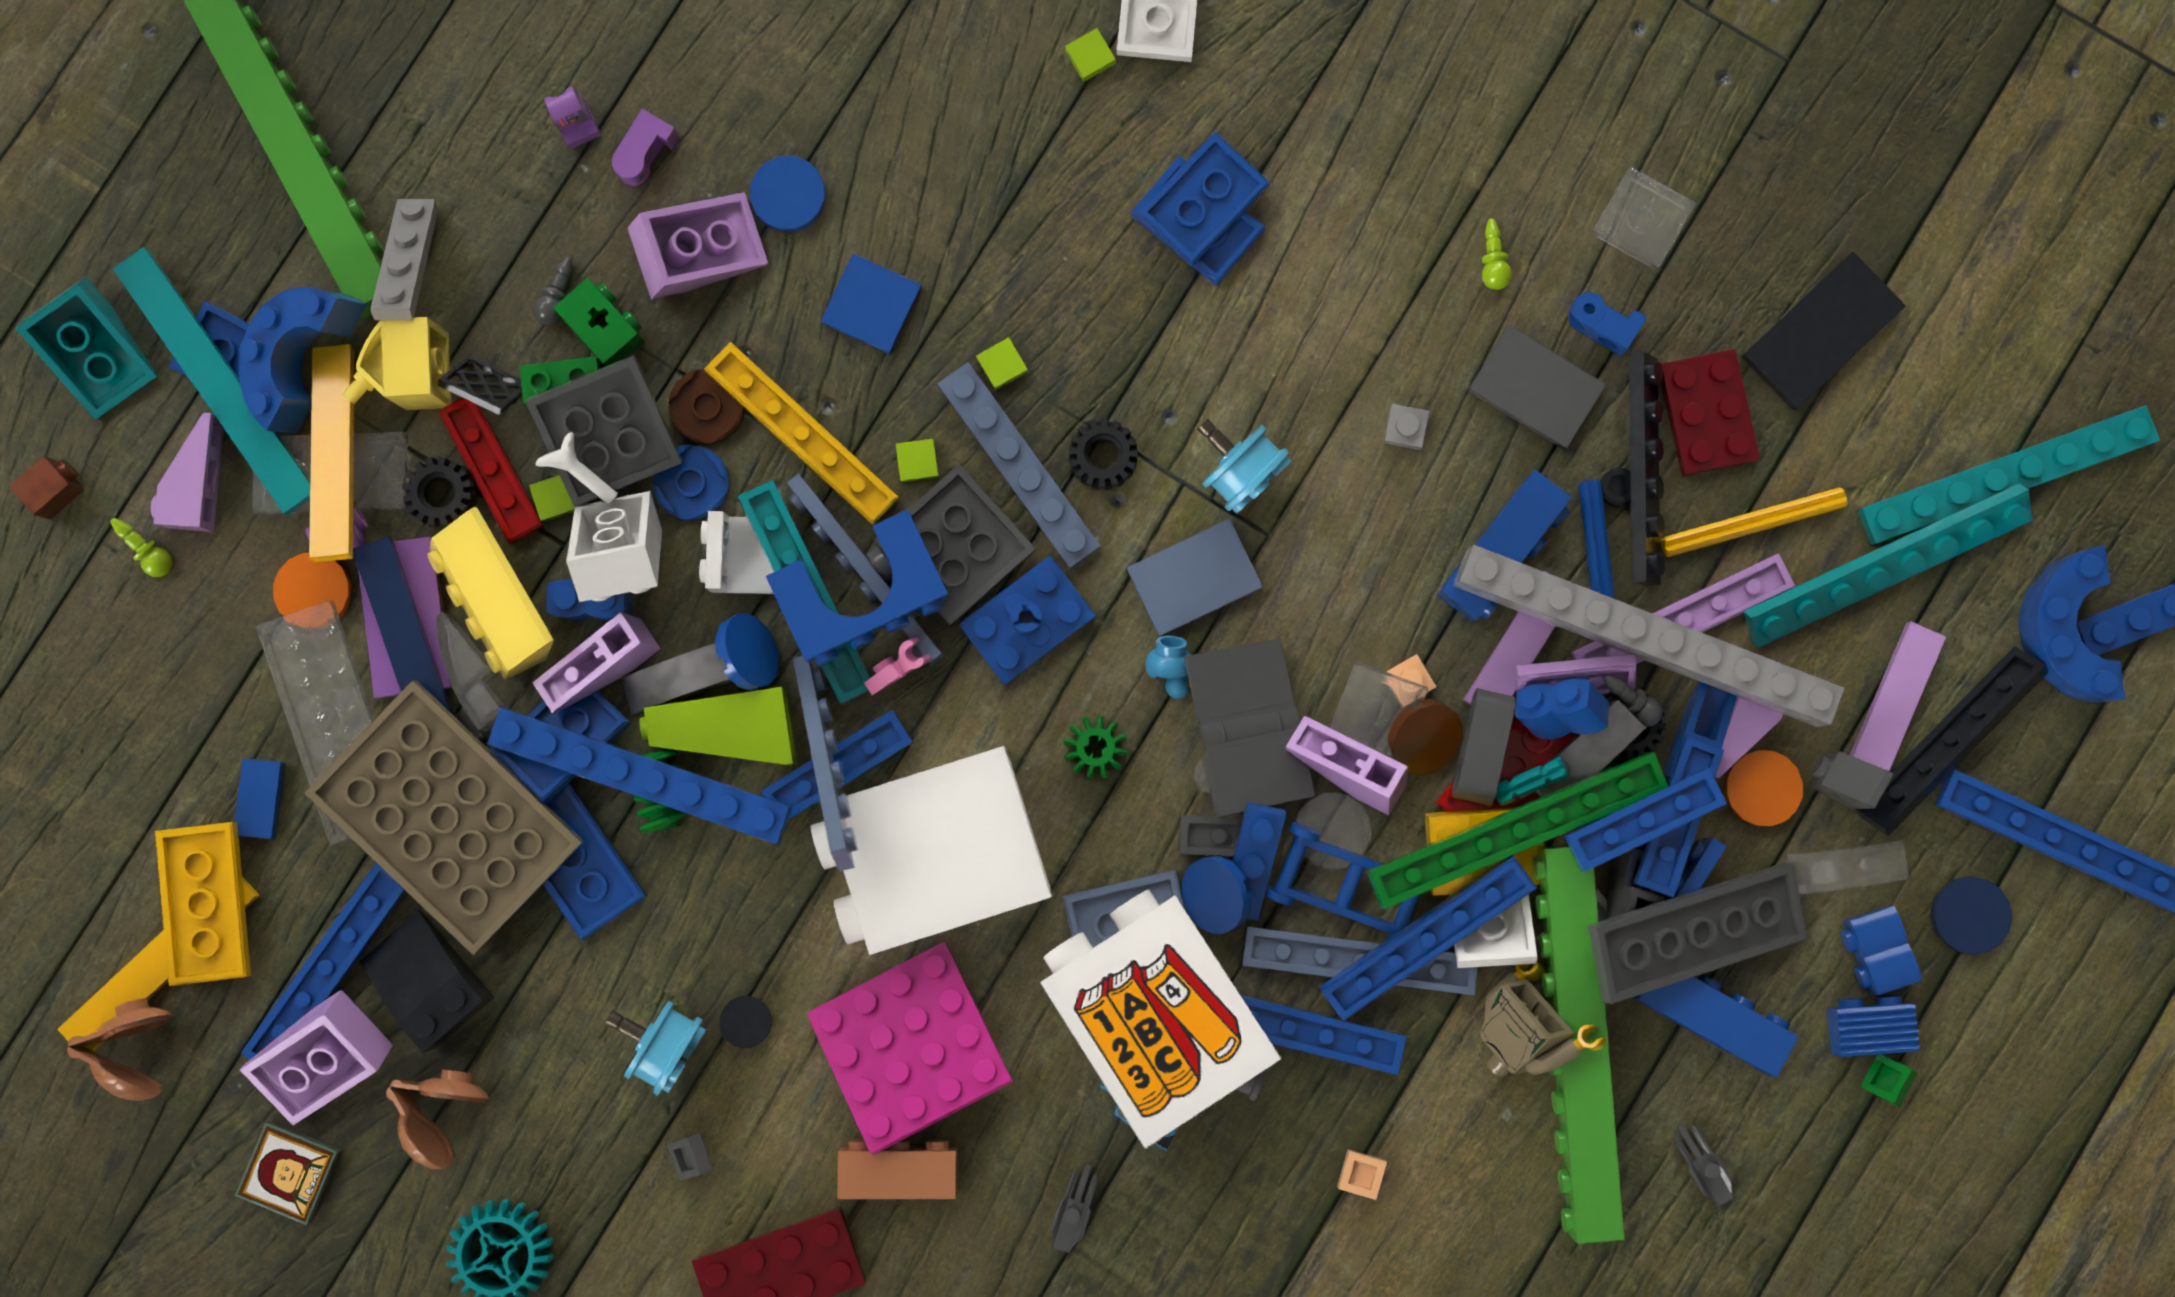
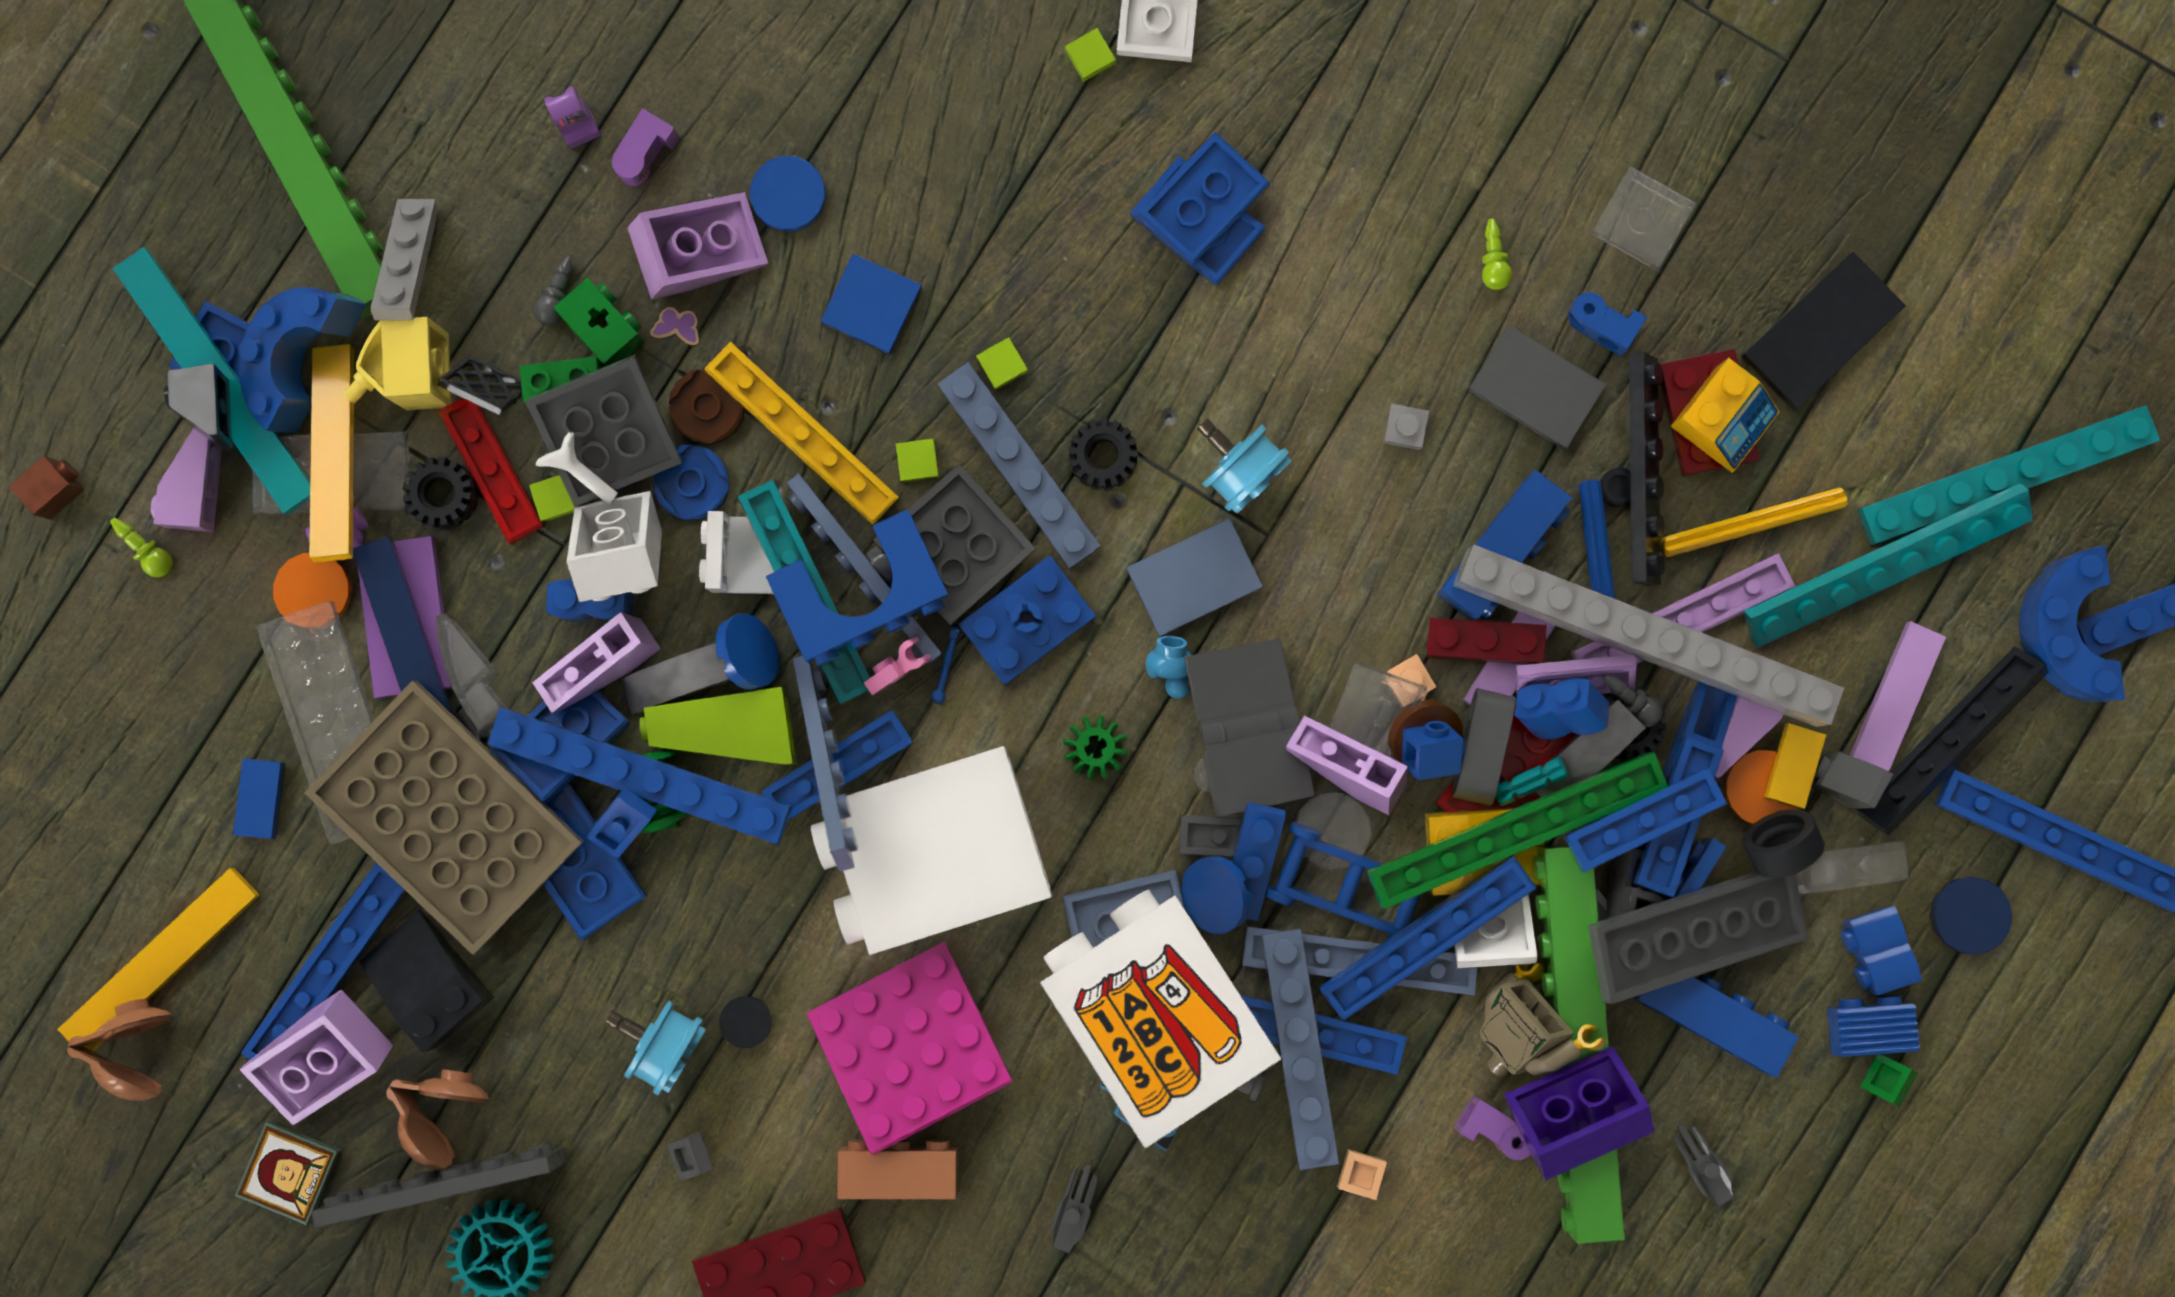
(87, 347): teal slope -> none
(202, 401): none -> slope
(203, 903): yellow tile -> none
(430, 1186): none -> dark grey plate
(490, 595): light yellow slope -> none
(621, 822): none -> blue plate
(672, 322): none -> medium lavender sticker
(938, 696): none -> blue hinge
(1300, 1049): none -> sand blue plate
(1432, 750): none -> blue brick
(1486, 641): none -> dark red plate
(1493, 1124): none -> medium lavender leg
(1580, 1113): none -> dark purple slope
(1727, 415): none -> yellow slope
(1795, 766): none -> yellow tile
(1799, 853): none -> black tyre

